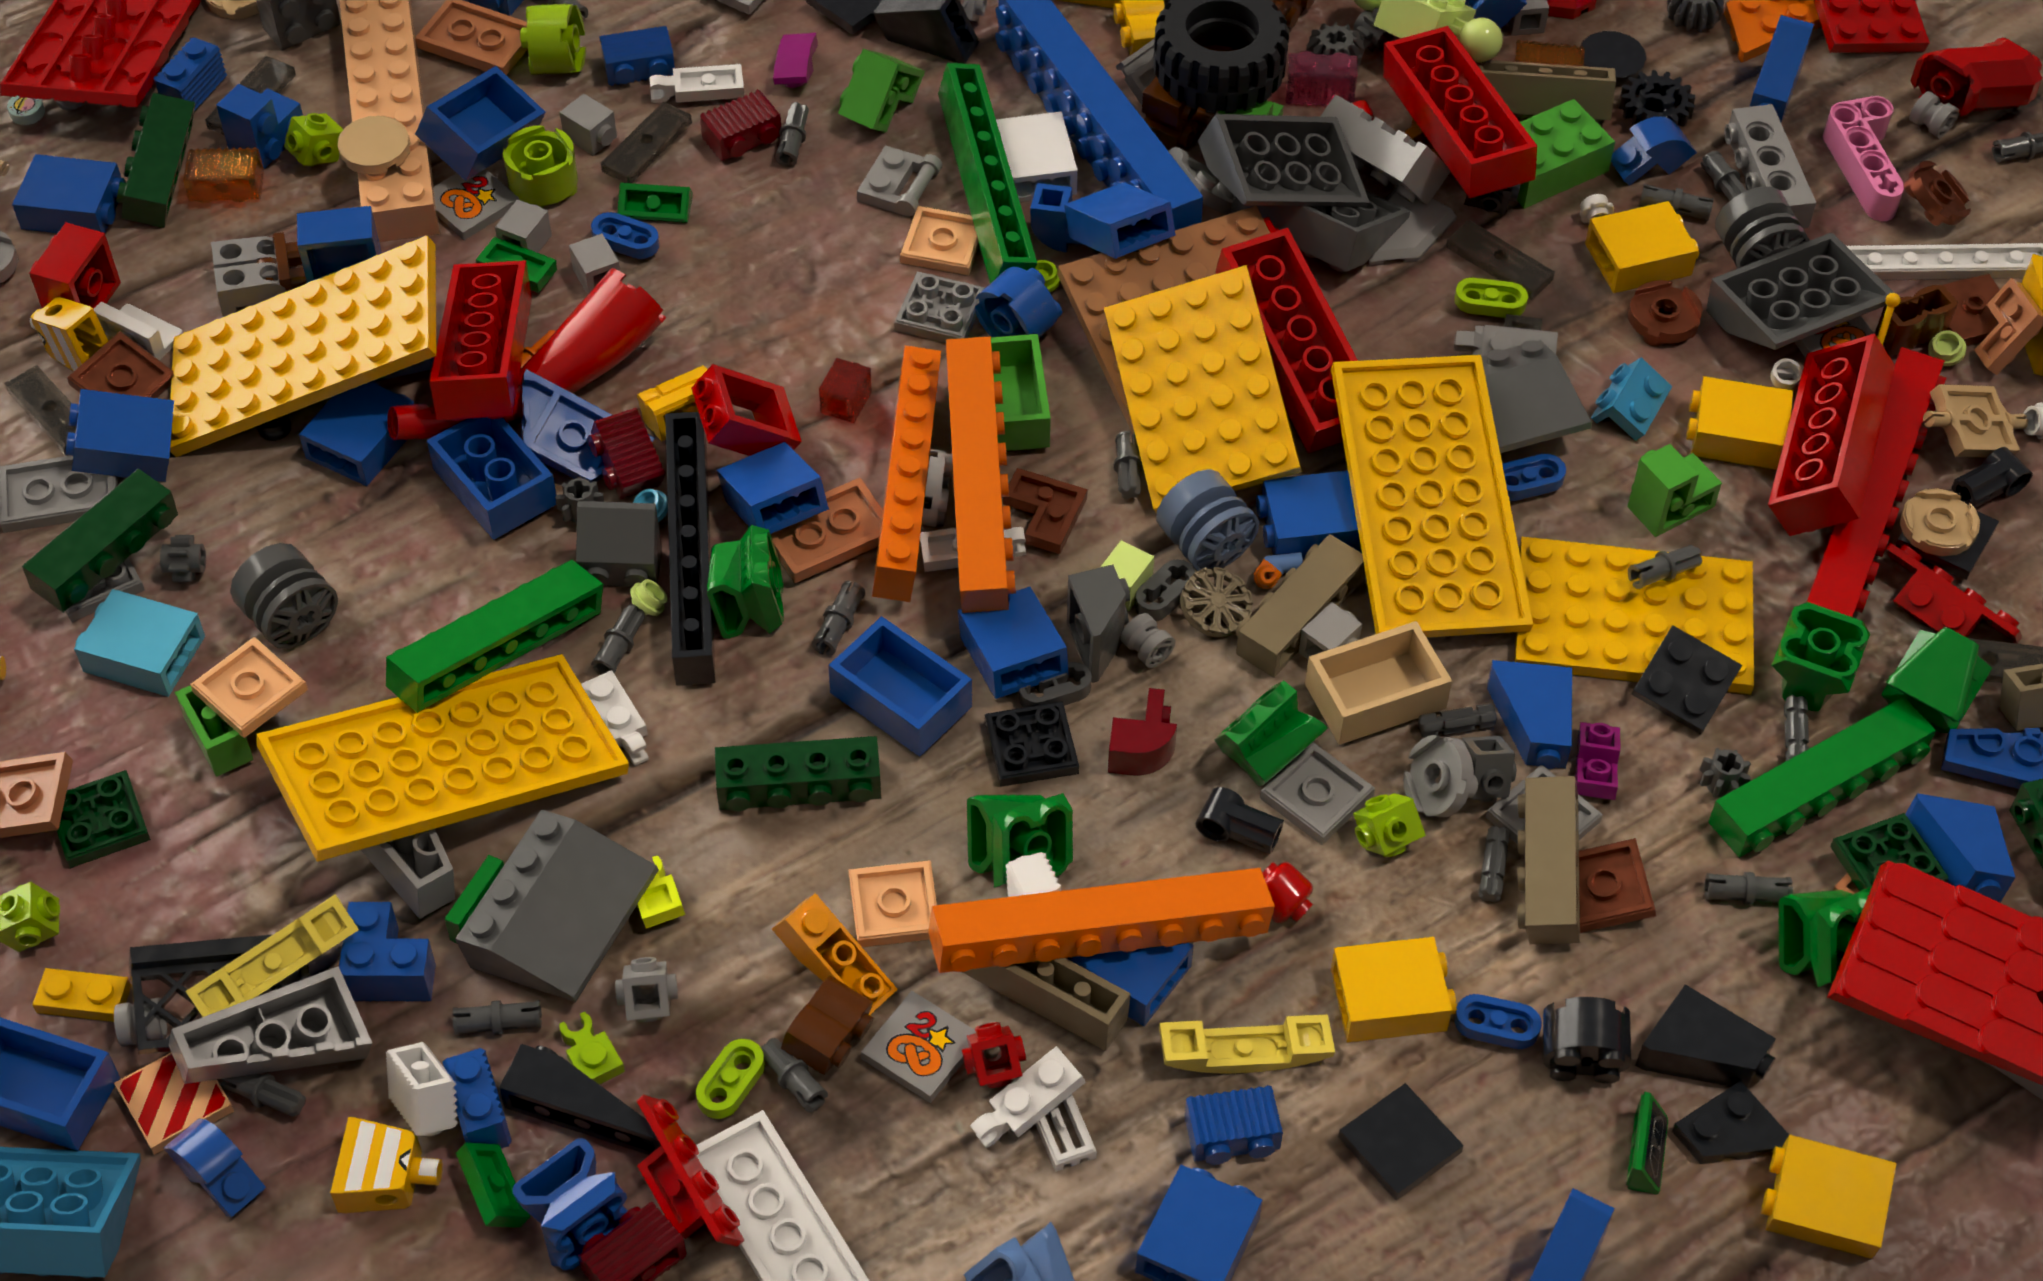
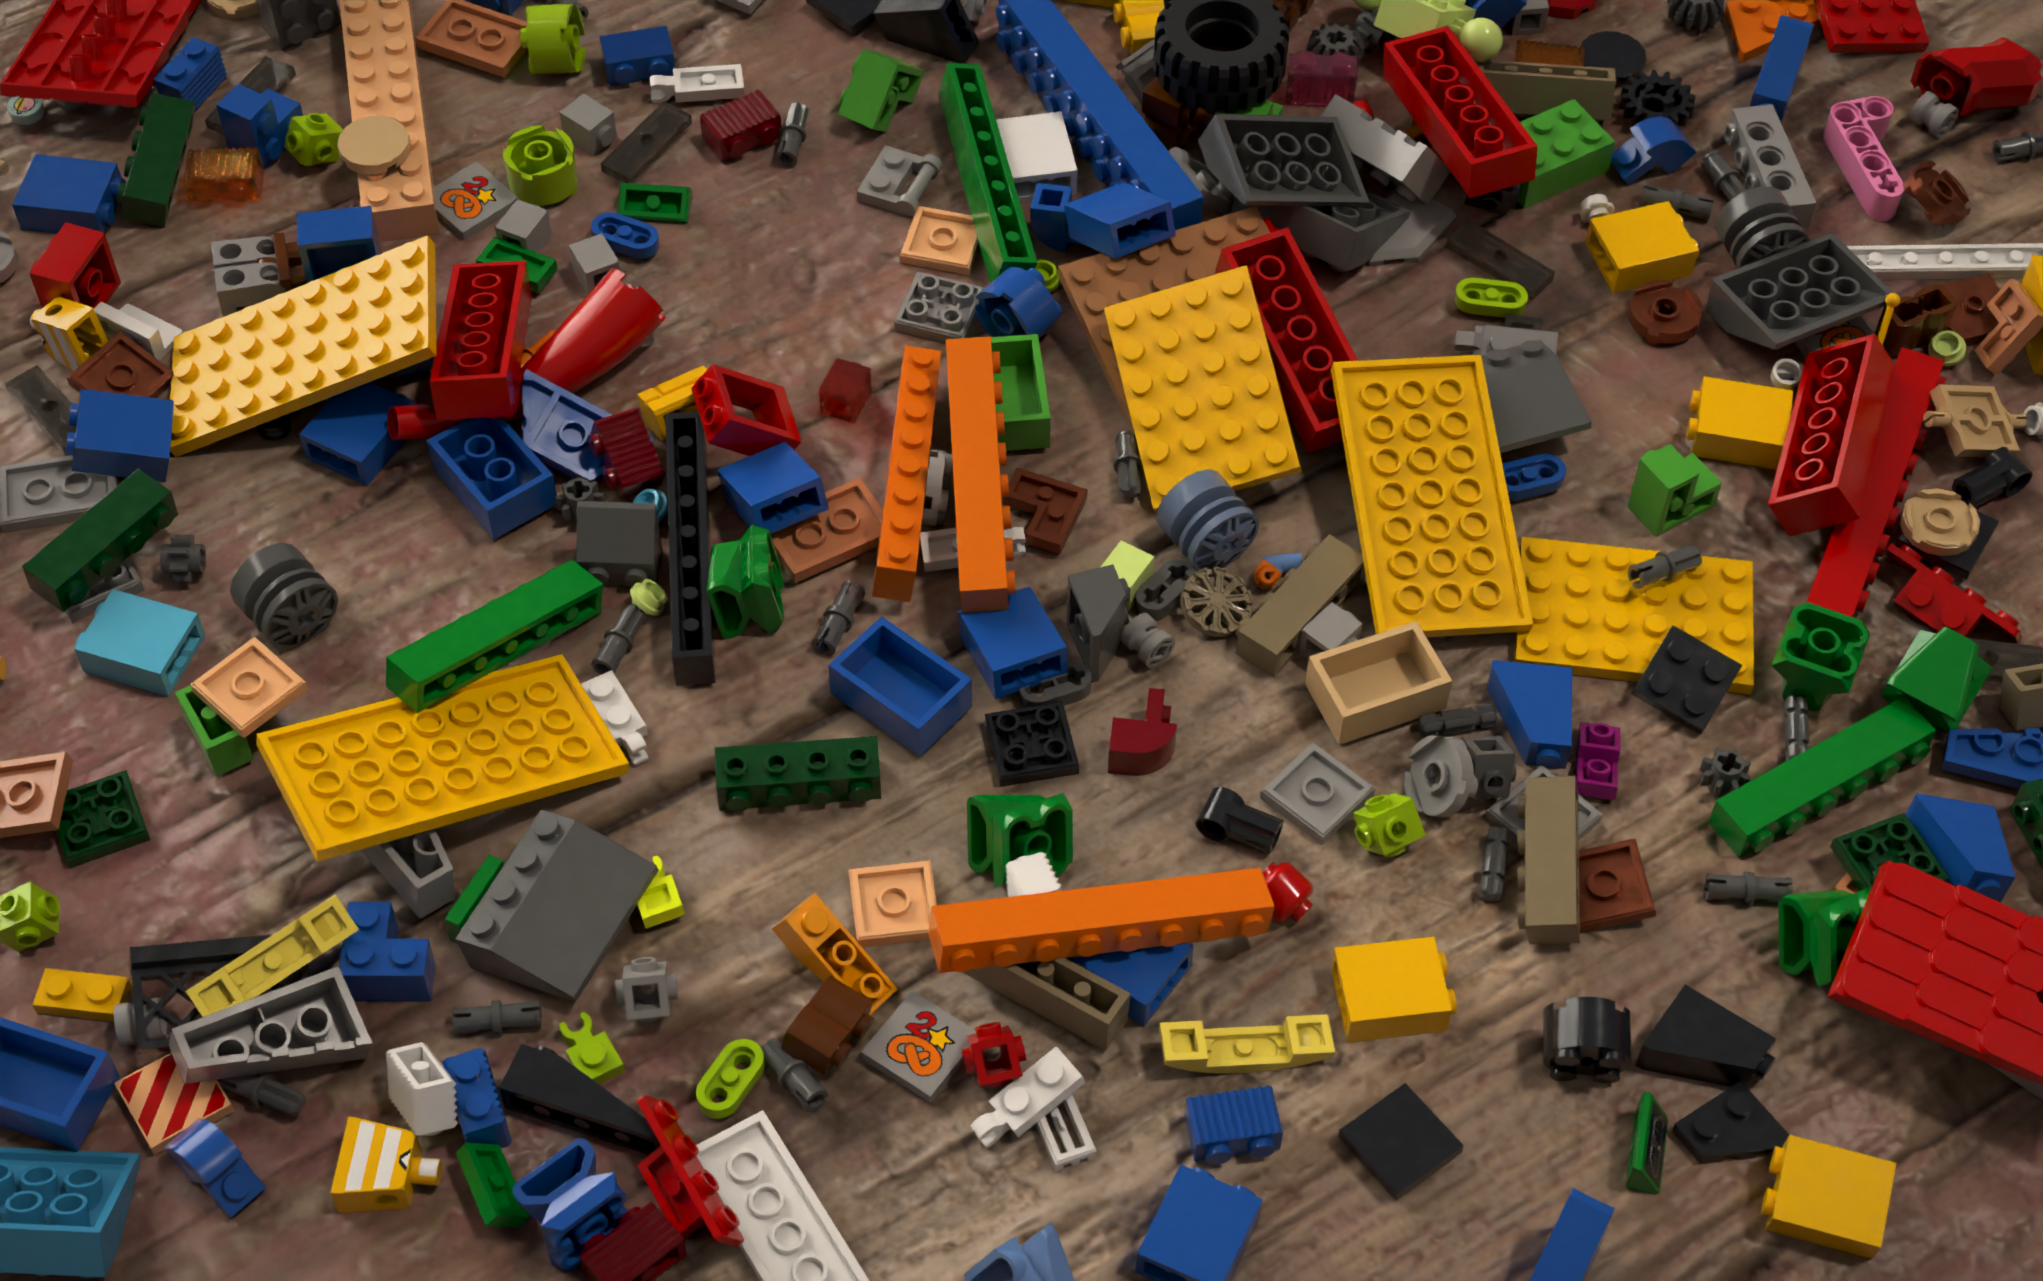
(476, 121): blue piece -> none
(794, 59): magenta slope -> none
(1269, 733): green piece -> none
(1307, 510): blue brick -> none
(1497, 1020): blue plate -> none
(1632, 397): dark azure bracket -> none

